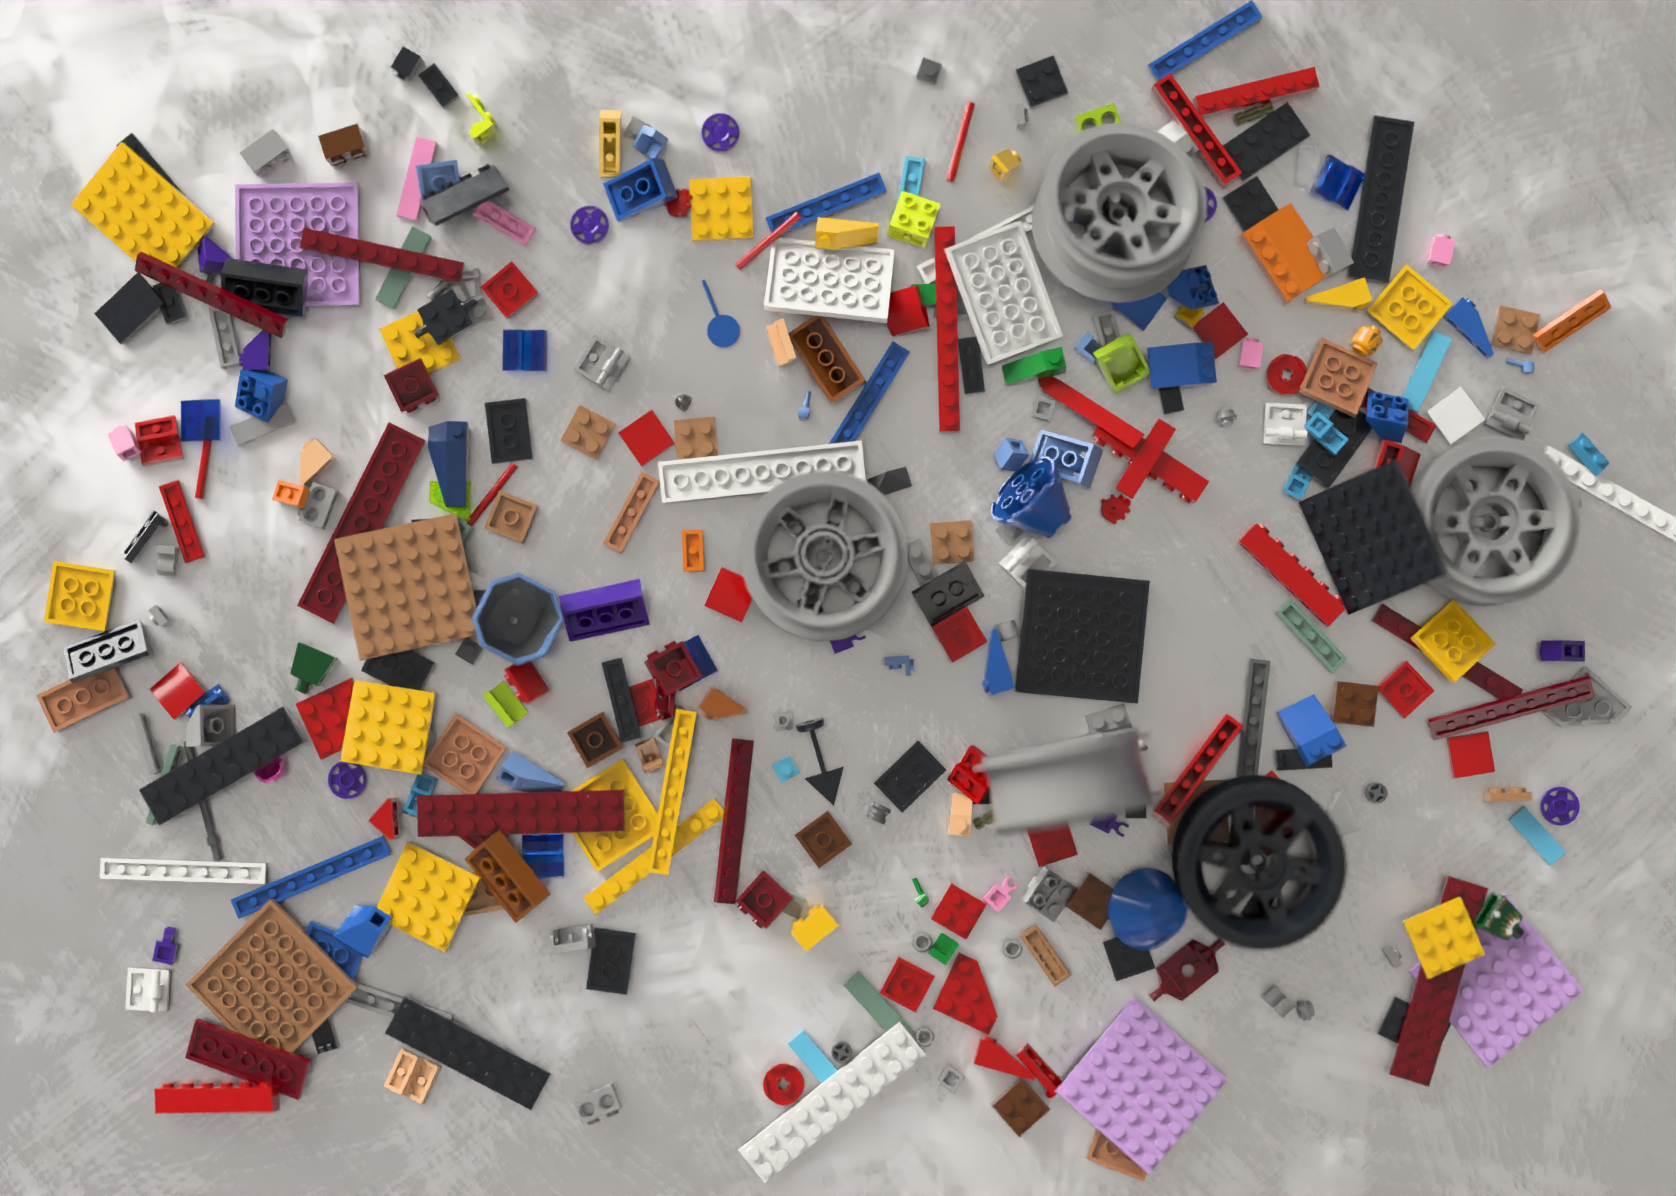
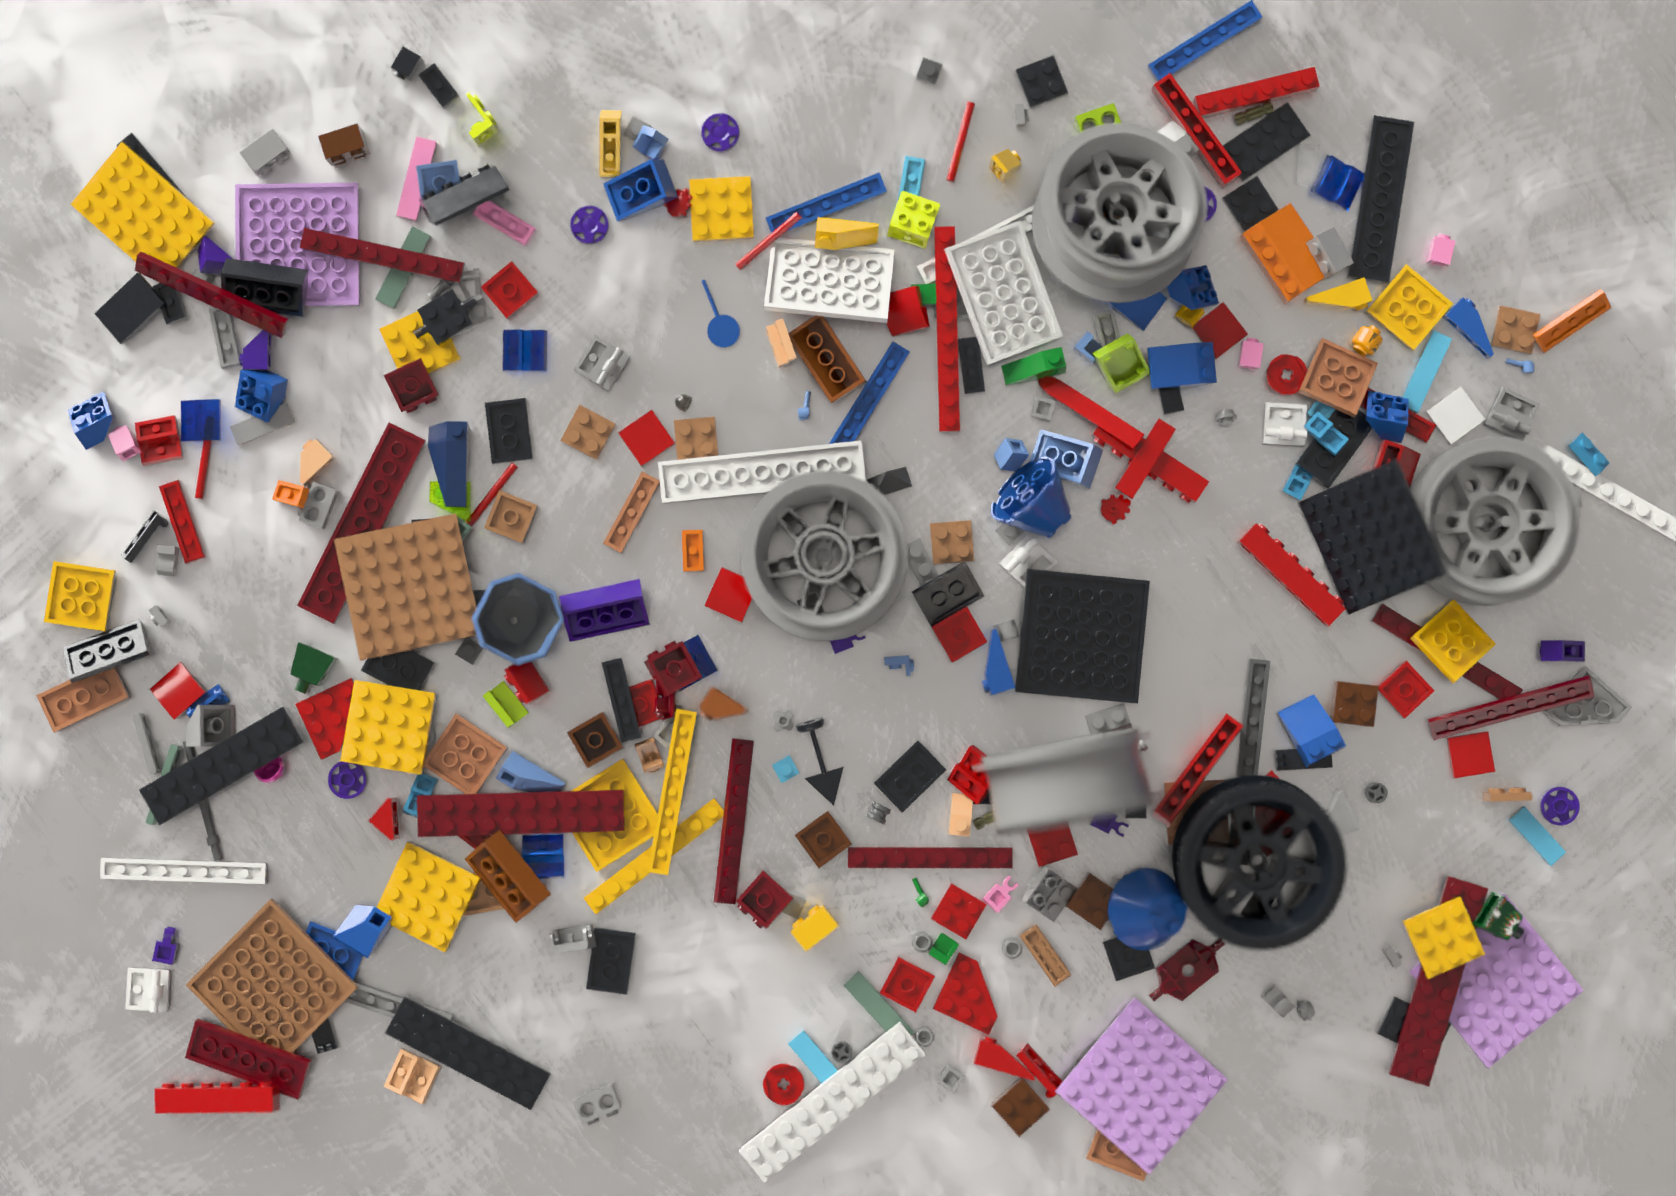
(91, 420): none -> blue slope
(311, 876): blue plate -> none
(930, 857): none -> dark red plate
(1311, 636): sand green plate -> none

